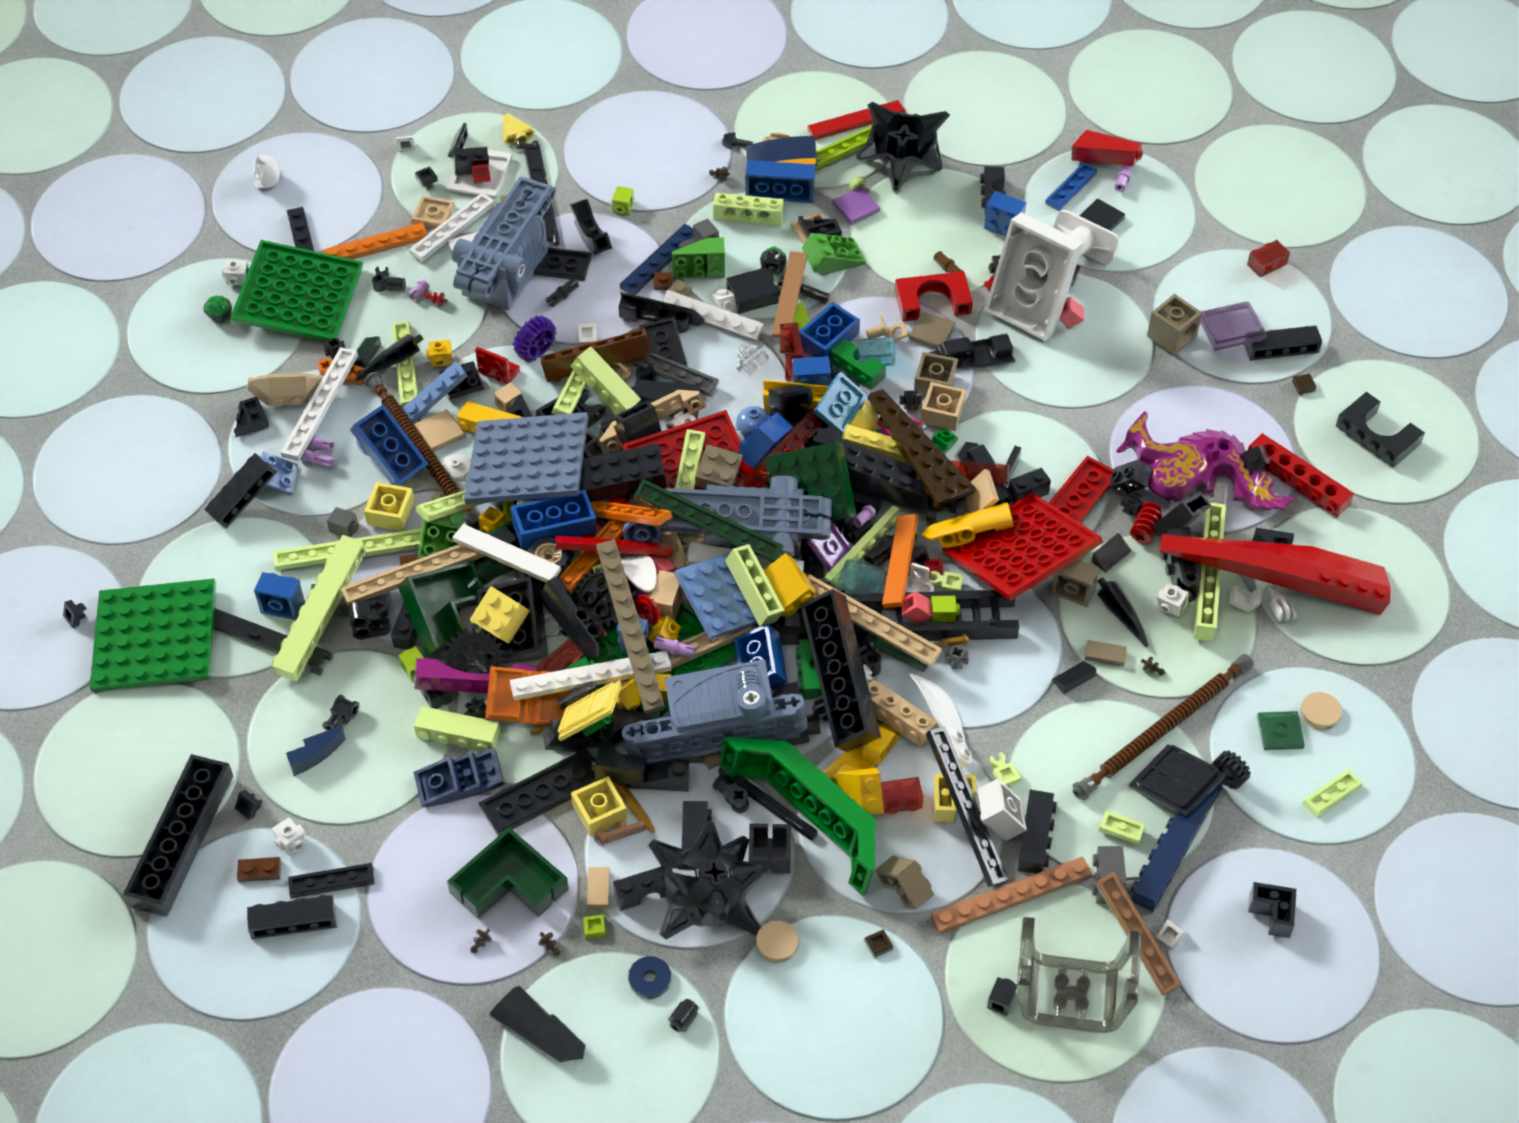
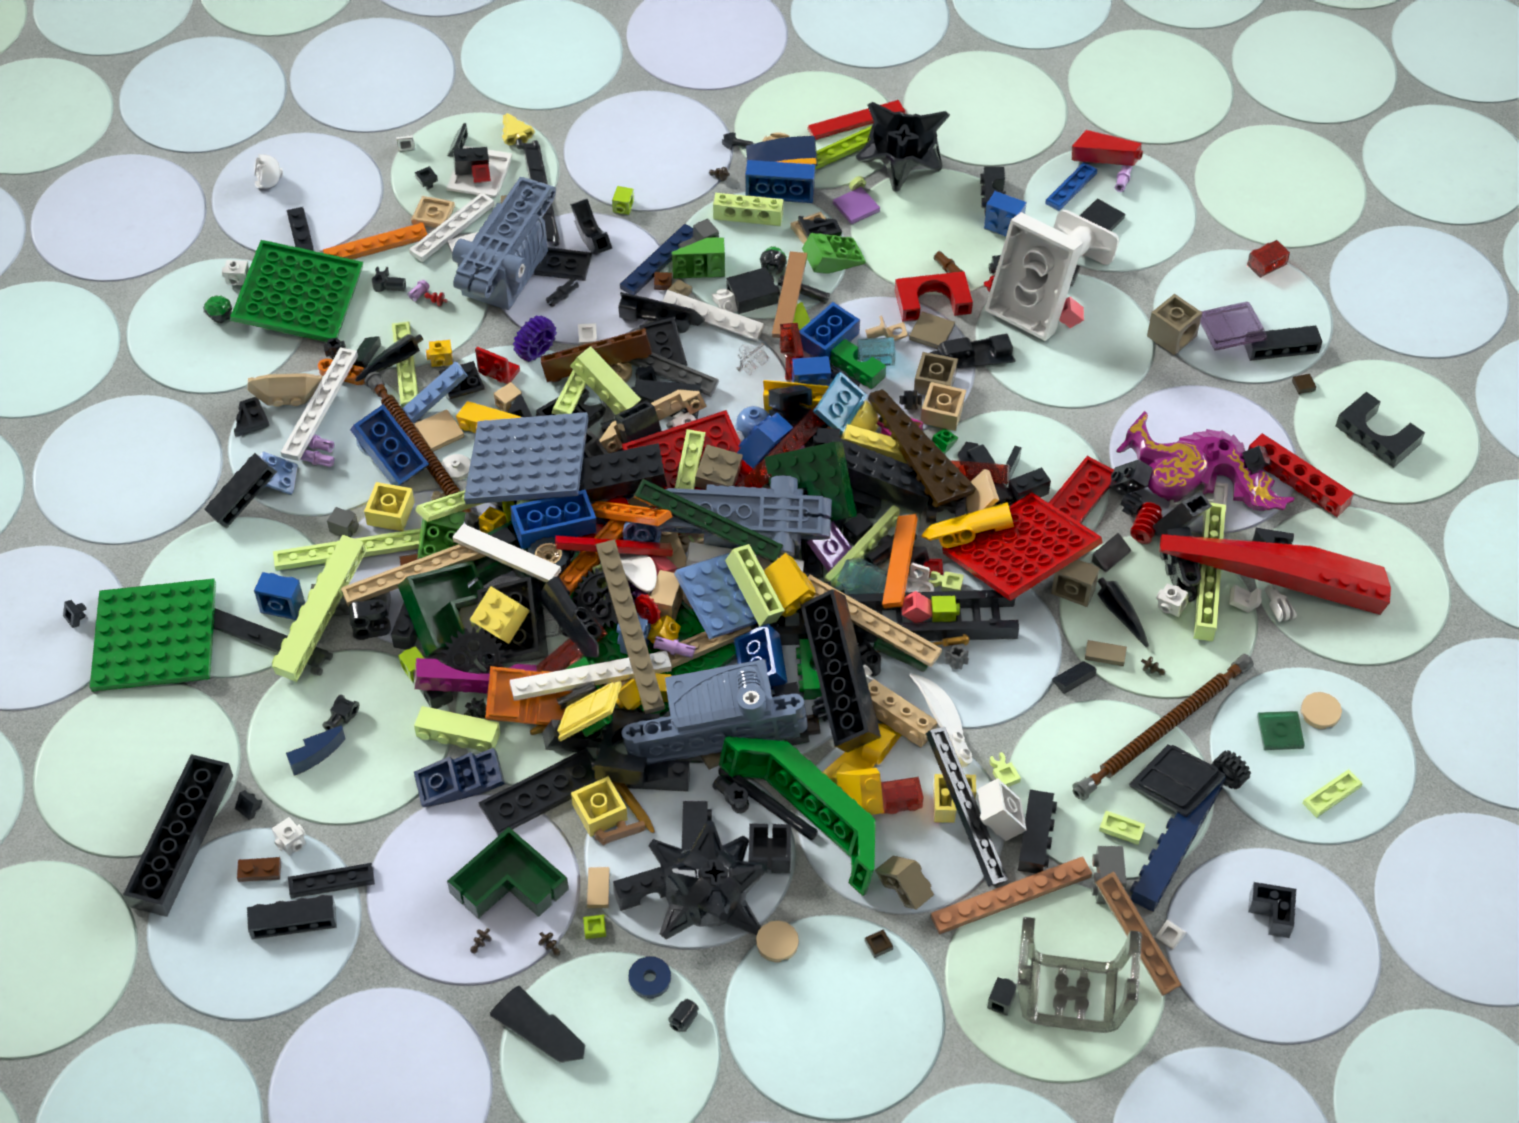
(867, 513): lavender pin -> none

